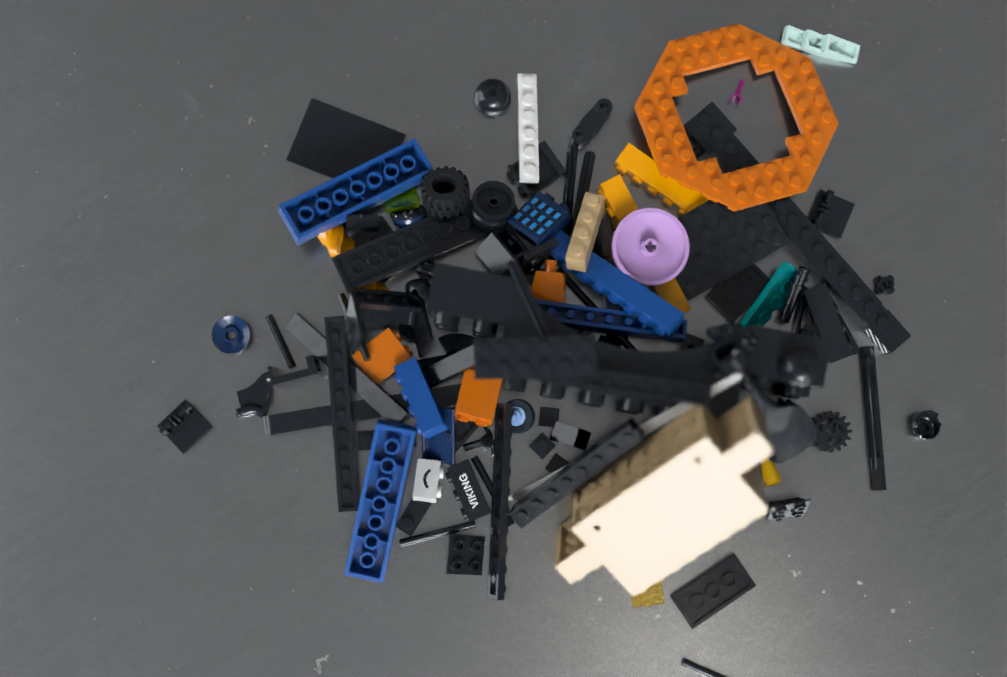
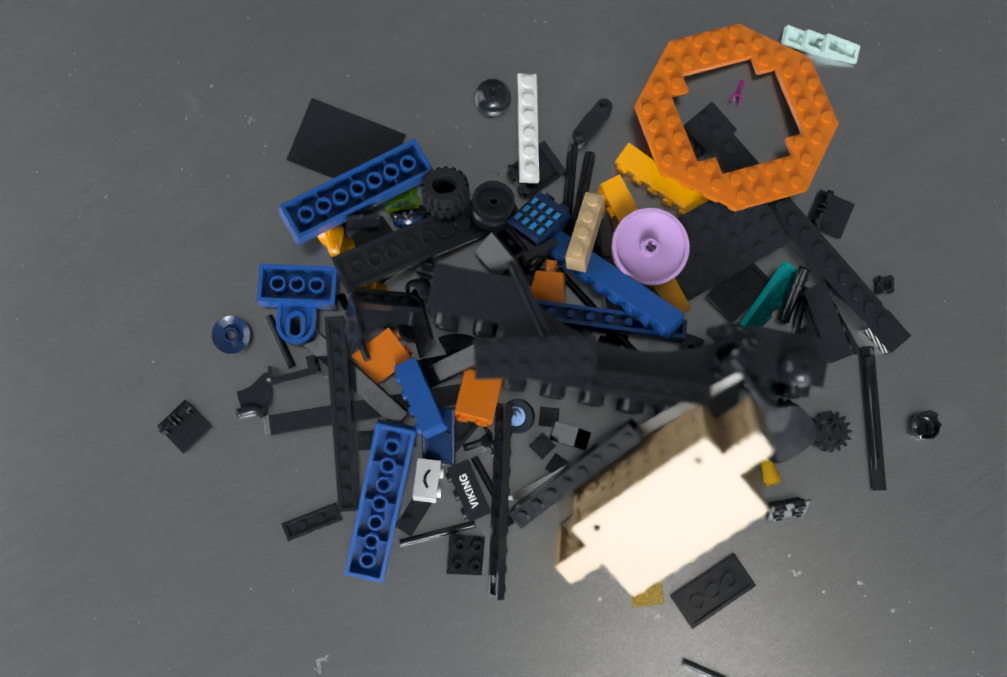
(297, 293): none -> blue brick
(311, 521): none -> black tile

